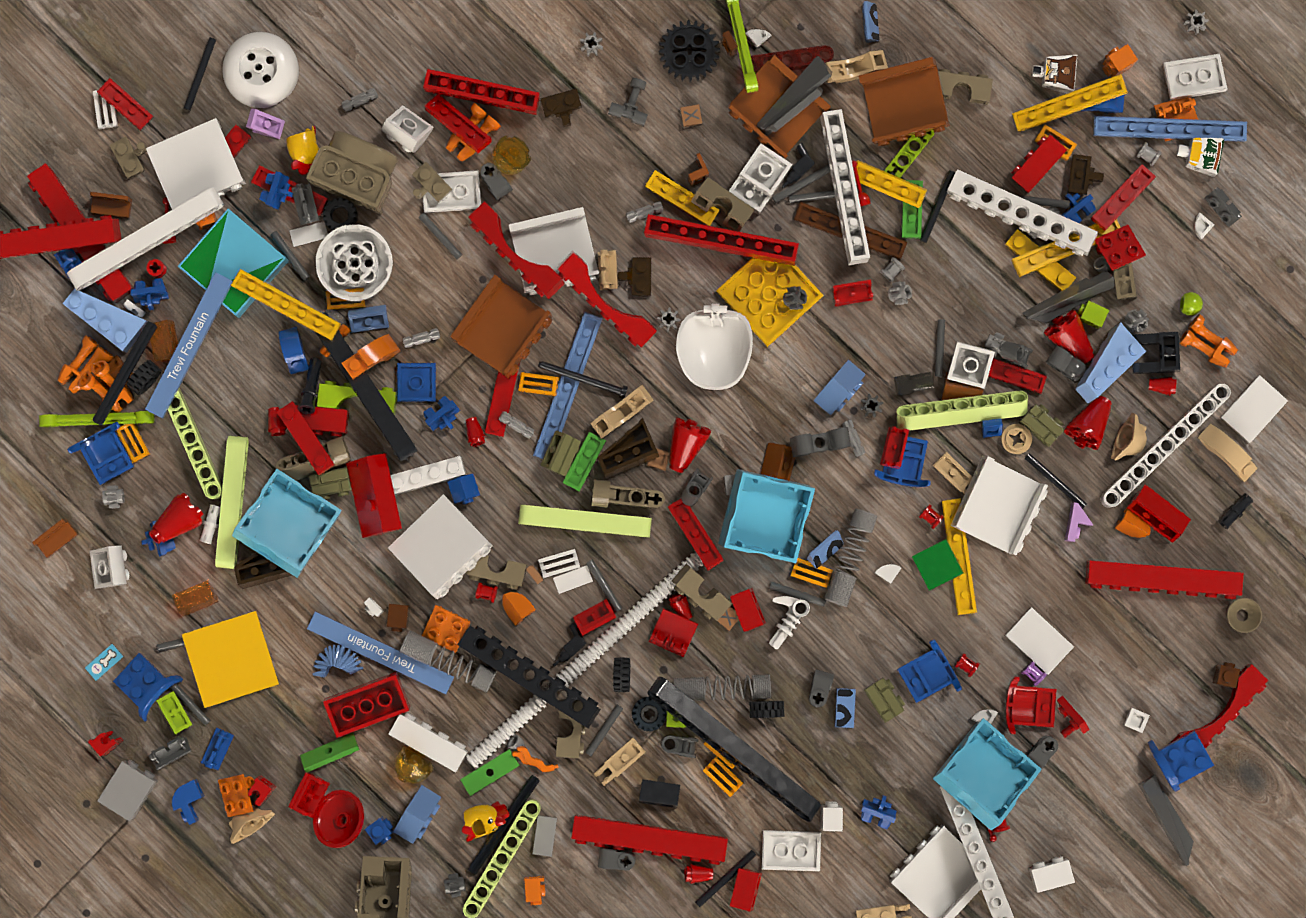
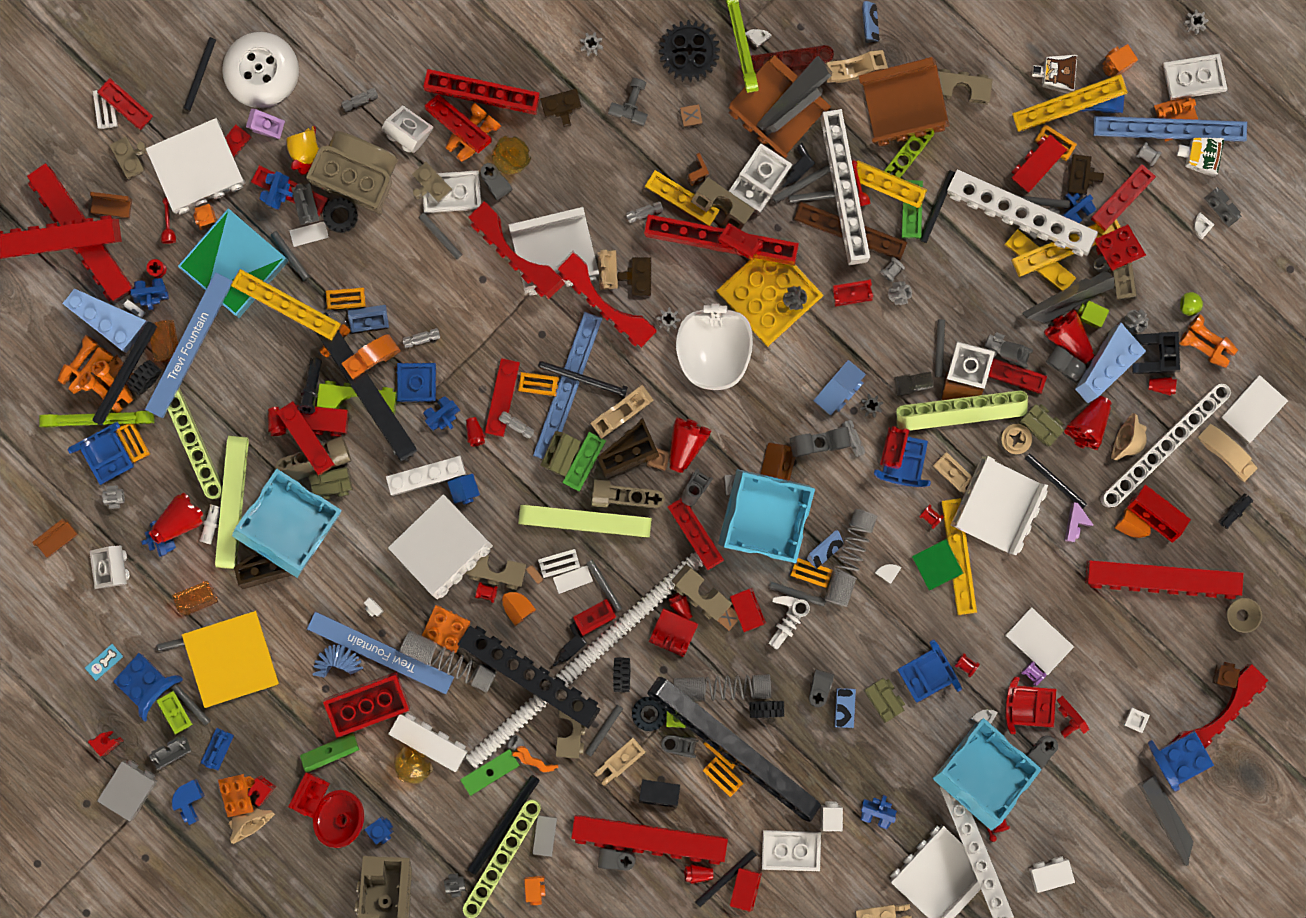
(67, 259): blue hips -> none
(145, 239): white beam -> none
(293, 350): blue brick -> none
(337, 248): white brick -> none
(374, 495): red brick -> none
(398, 617): reddish brown brick -> none
(418, 815): medium blue brick -> none
(484, 820): yellow piece -> none
(501, 327): dark orange panel -> none
(729, 44): reddish brown tile -> none
(740, 241): none -> red hinge
(992, 428): blue tile -> none

